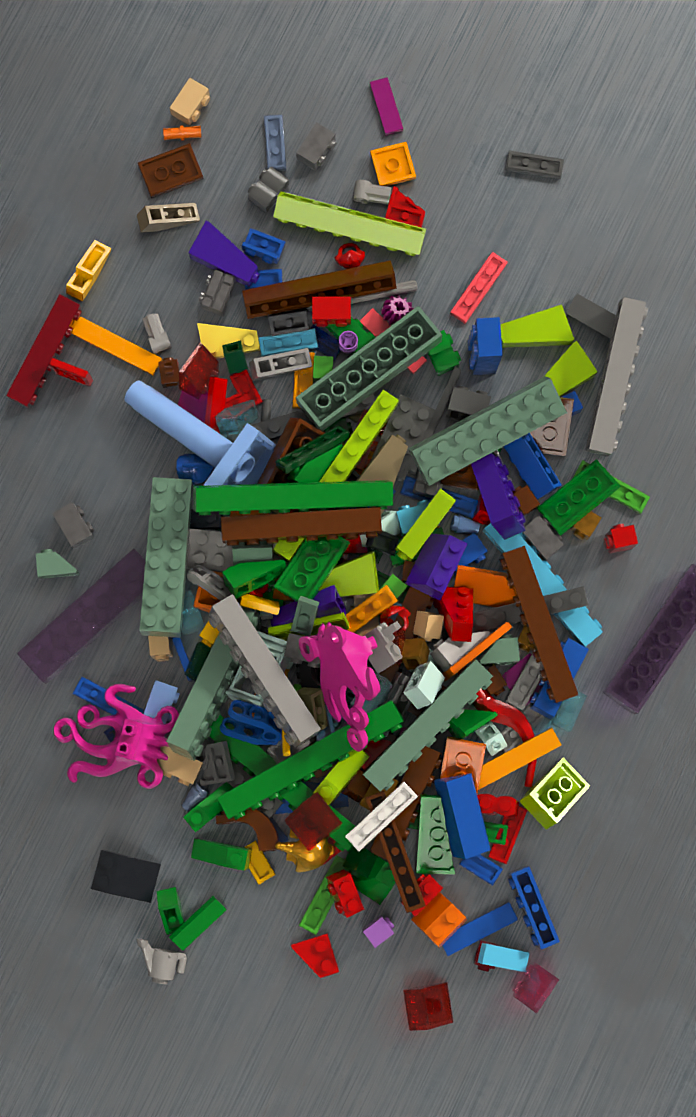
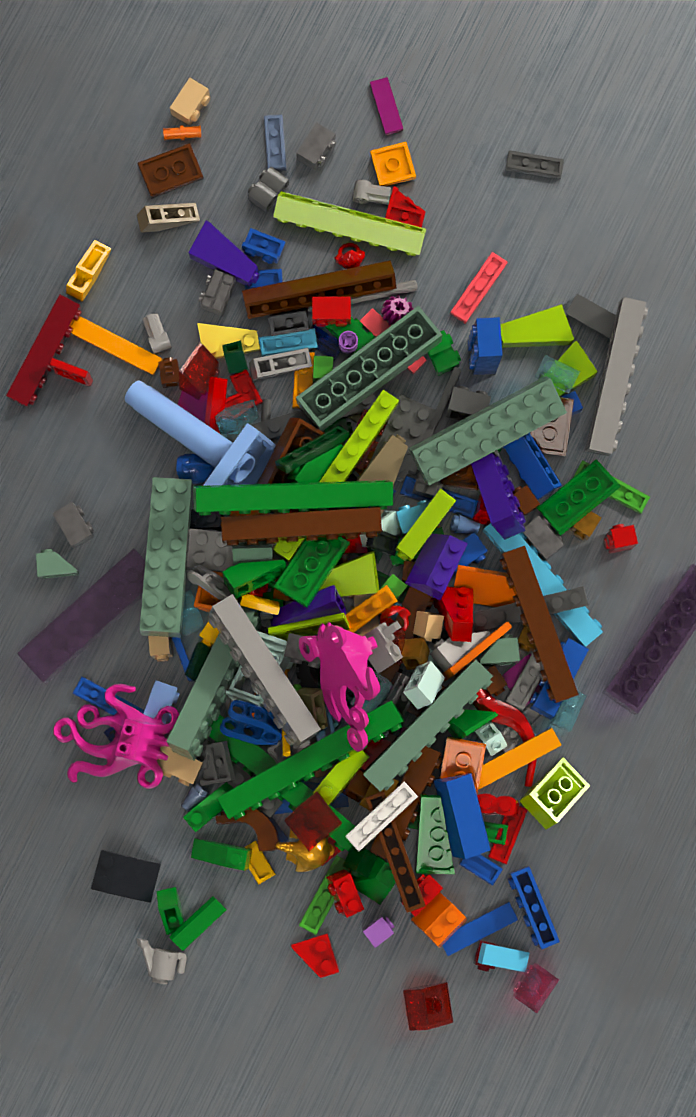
(305, 616): sand green plate -> none
(560, 374): none -> clear light blue brick

